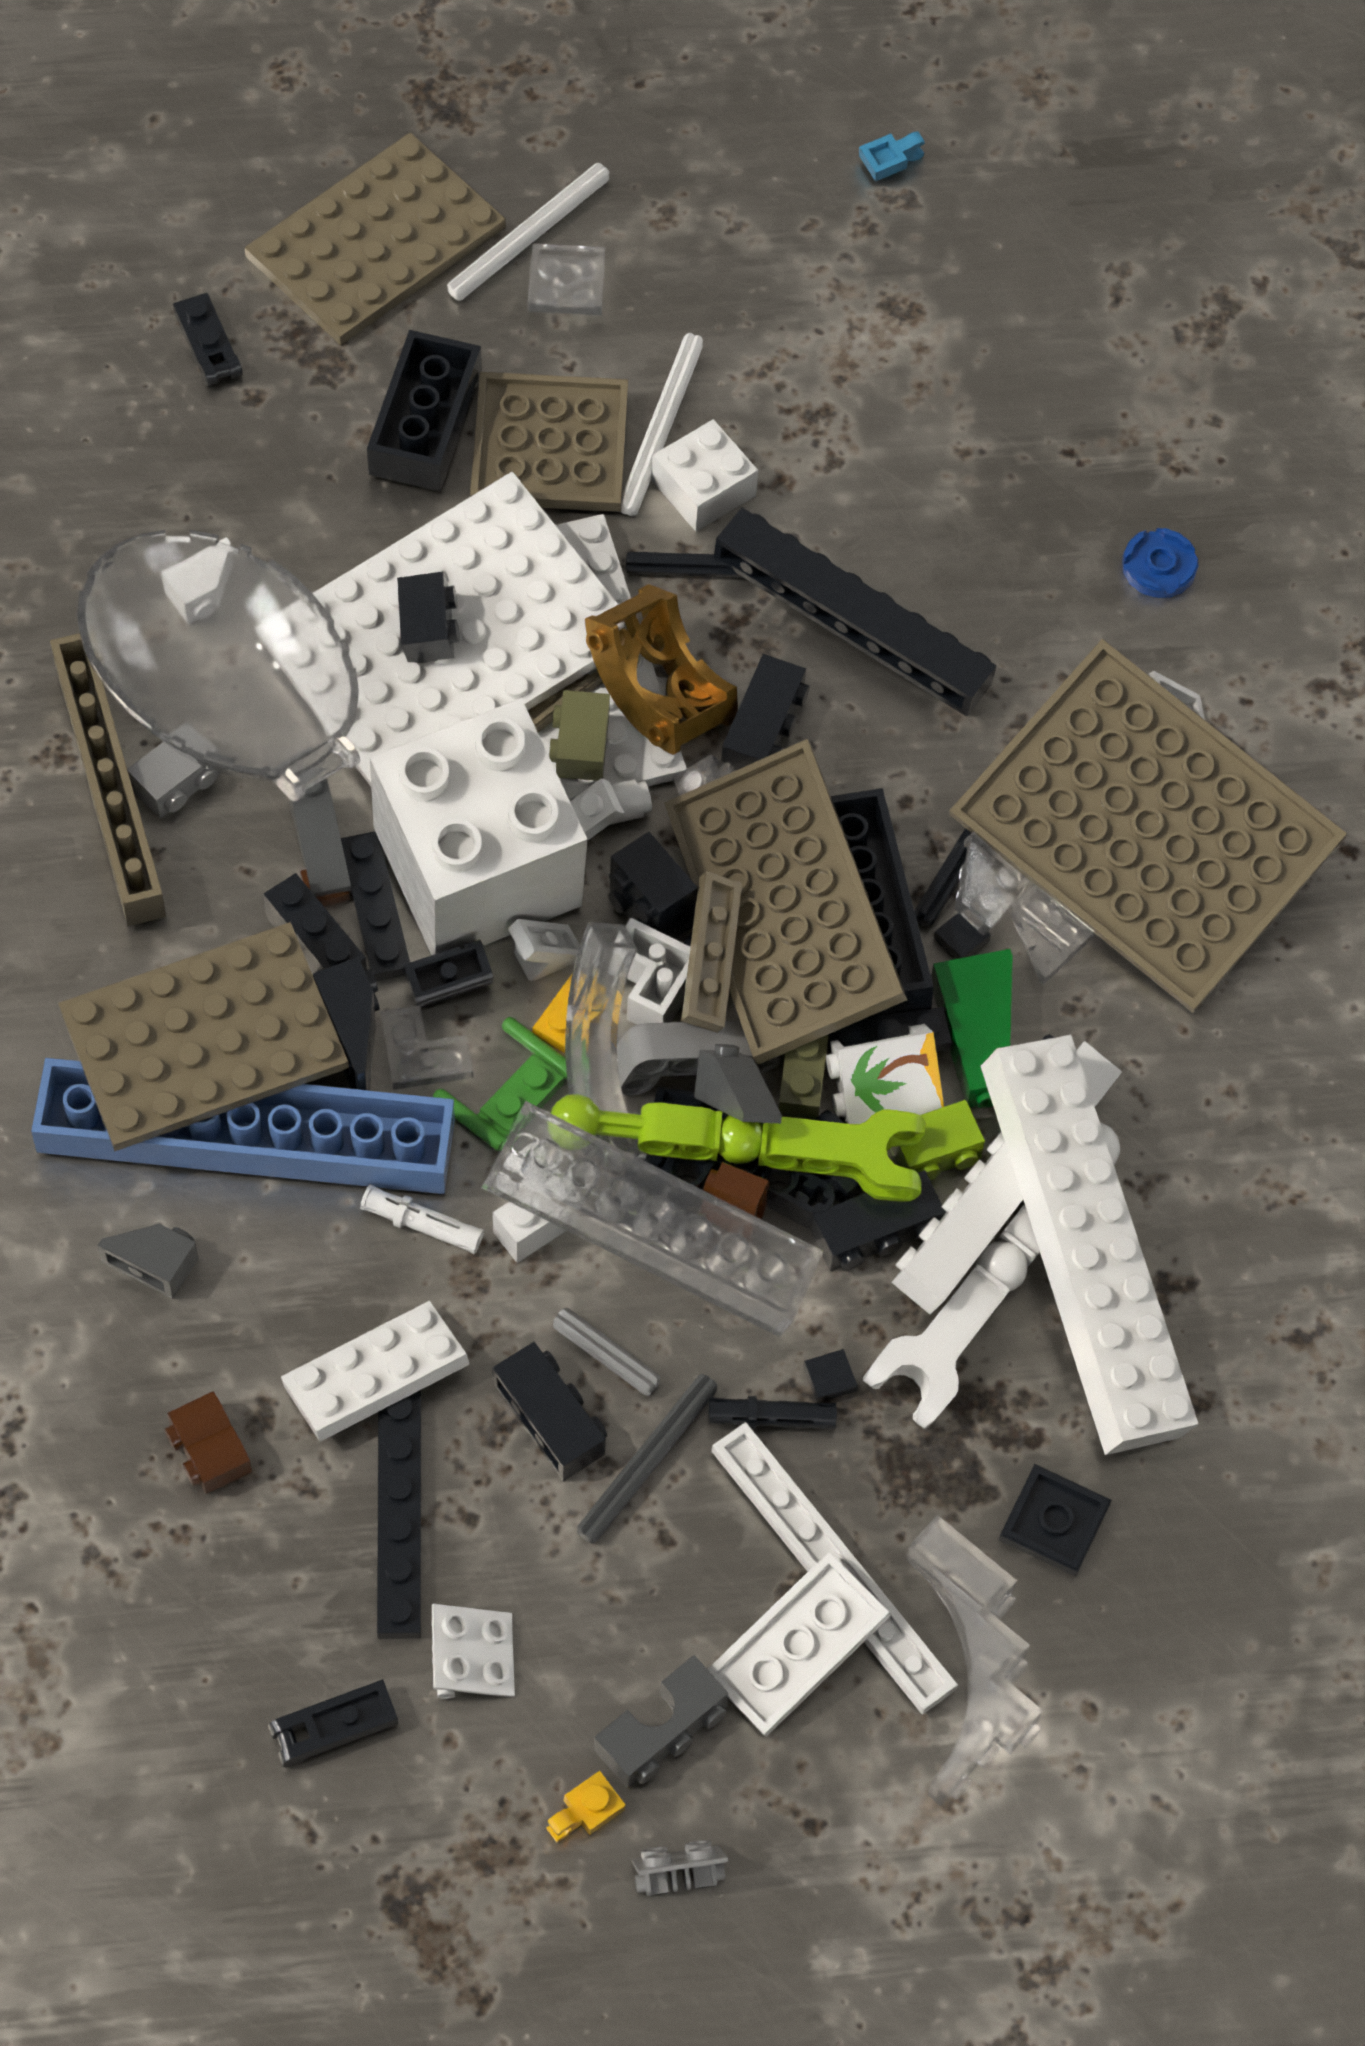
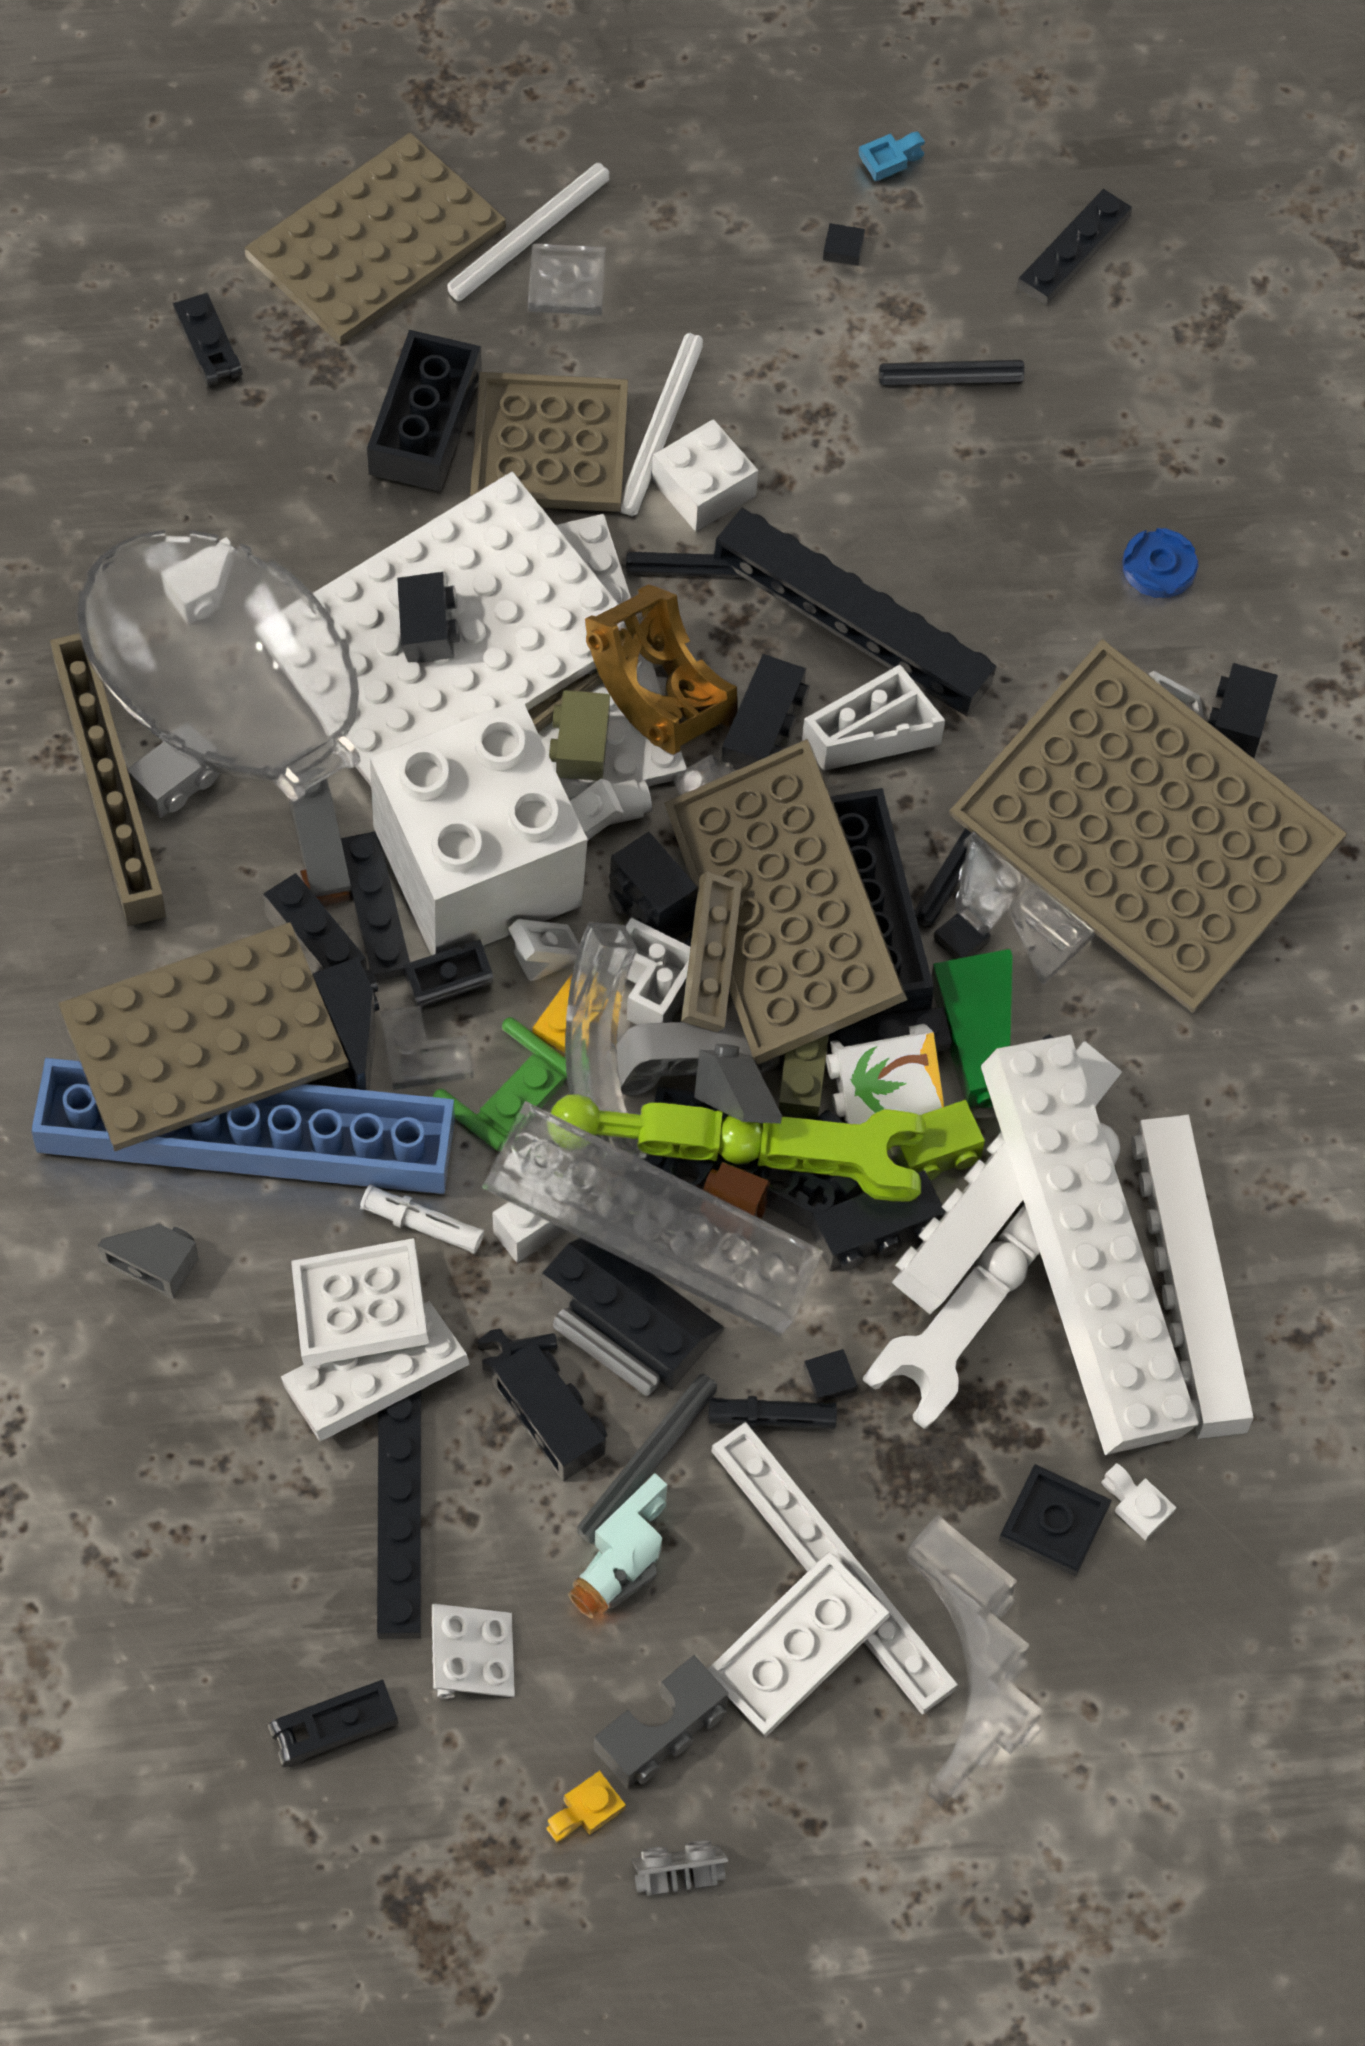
(208, 1442): reddish brown brick -> none
(359, 1302): none -> white plate
(496, 1339): none -> black bar
(628, 1550): none -> light aqua plate
(631, 1308): none -> black slope
(843, 244): none -> black tile
(874, 722): none -> white wedge
(951, 372): none -> black axle
(1074, 247): none -> black plate
(1142, 1505): none -> white plate
(1192, 1275): none -> white brick
(1243, 706): none -> black brick

